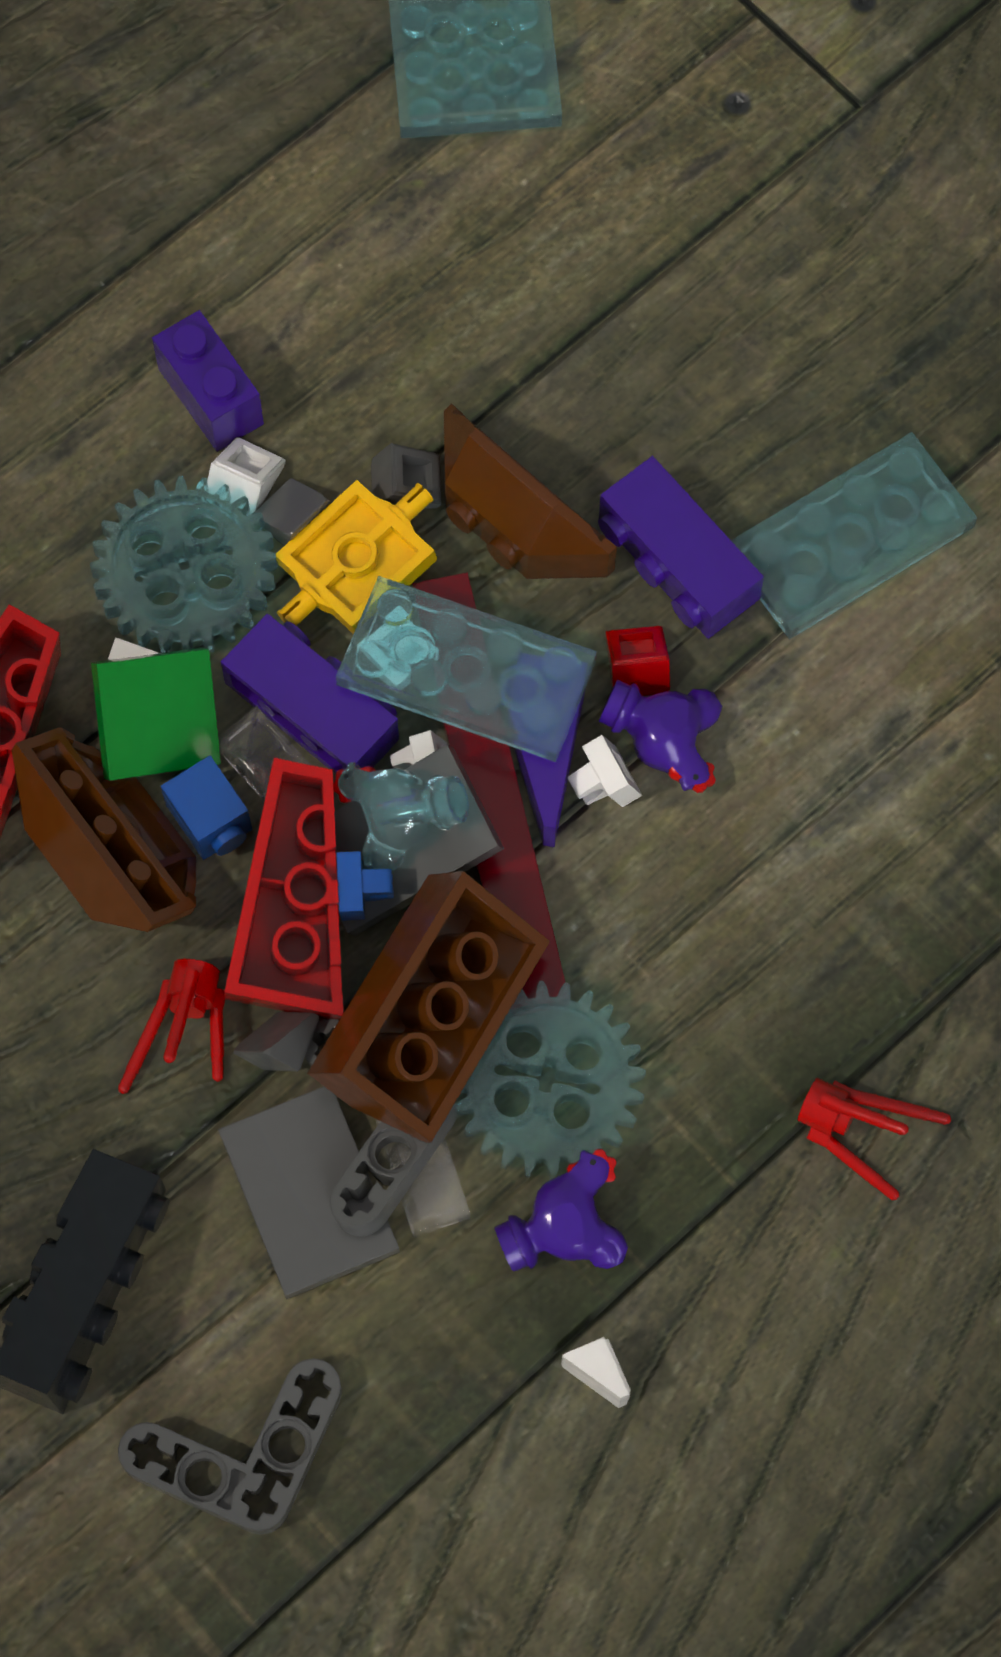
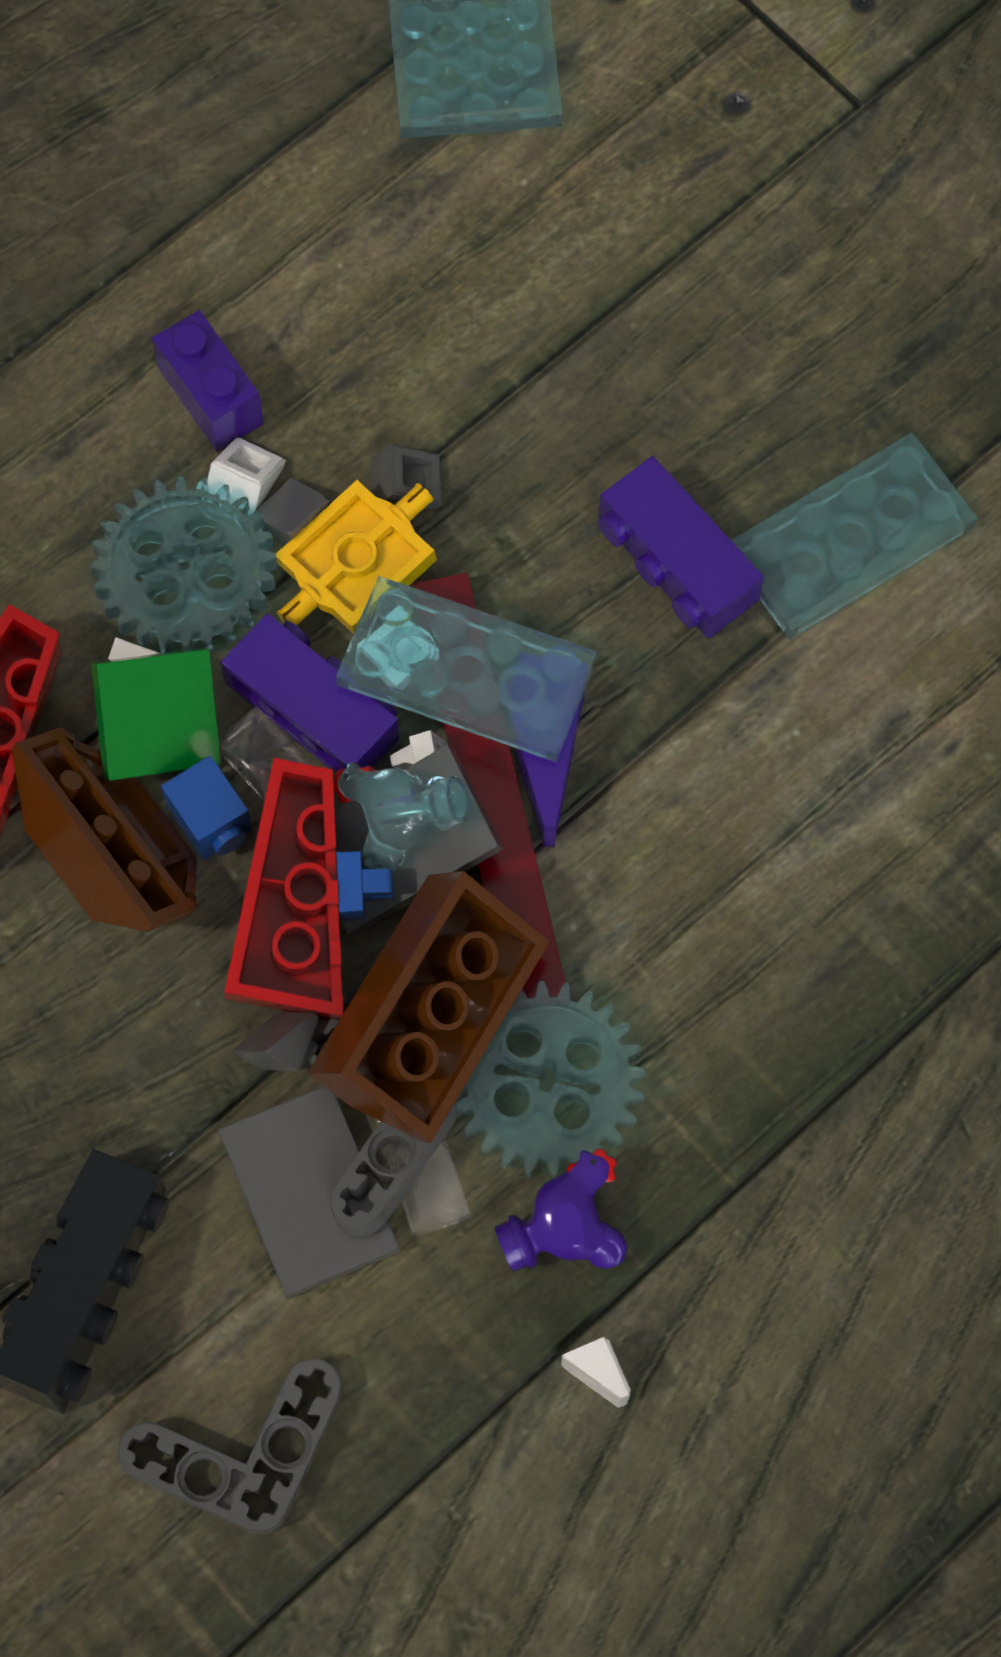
(189, 995): red plant -> none
(515, 511): reddish brown wedge -> none
(604, 775): white tile -> none
(639, 658): red slope -> none
(666, 729): dark purple animal -> none
(832, 1109): red plant -> none

